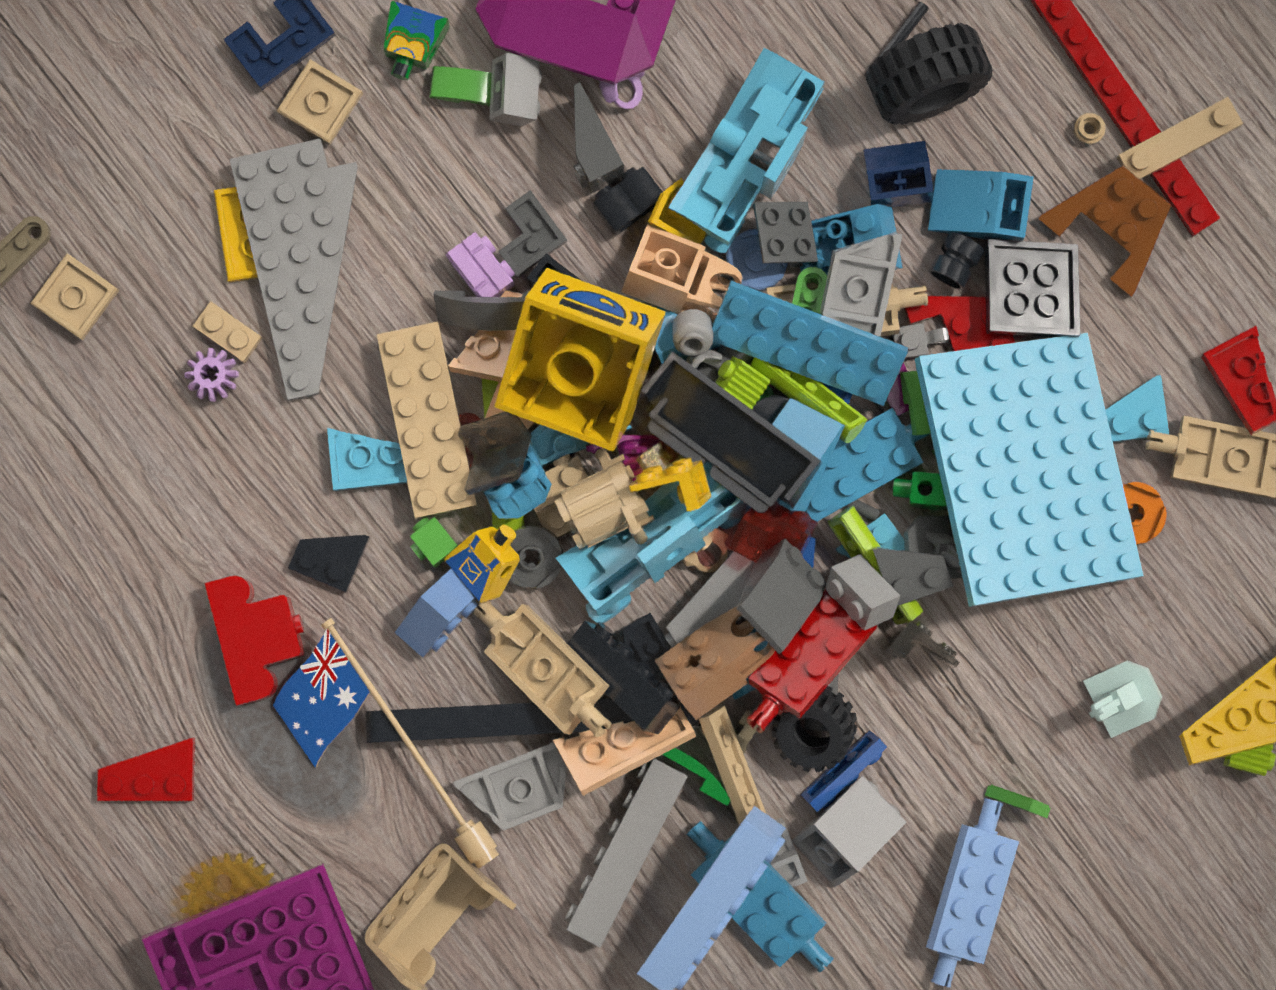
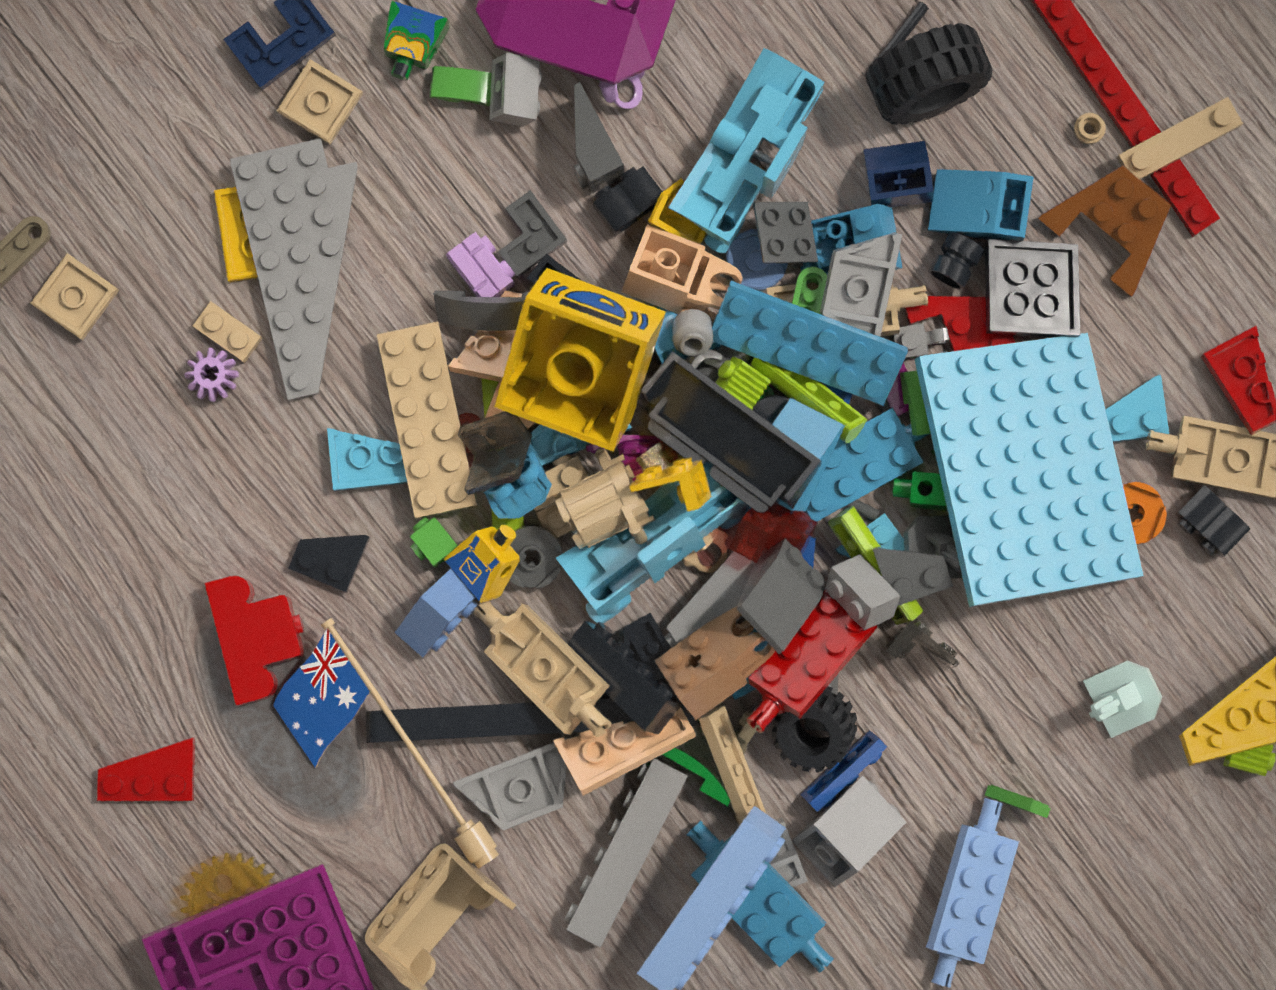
(1212, 522): none -> black brick

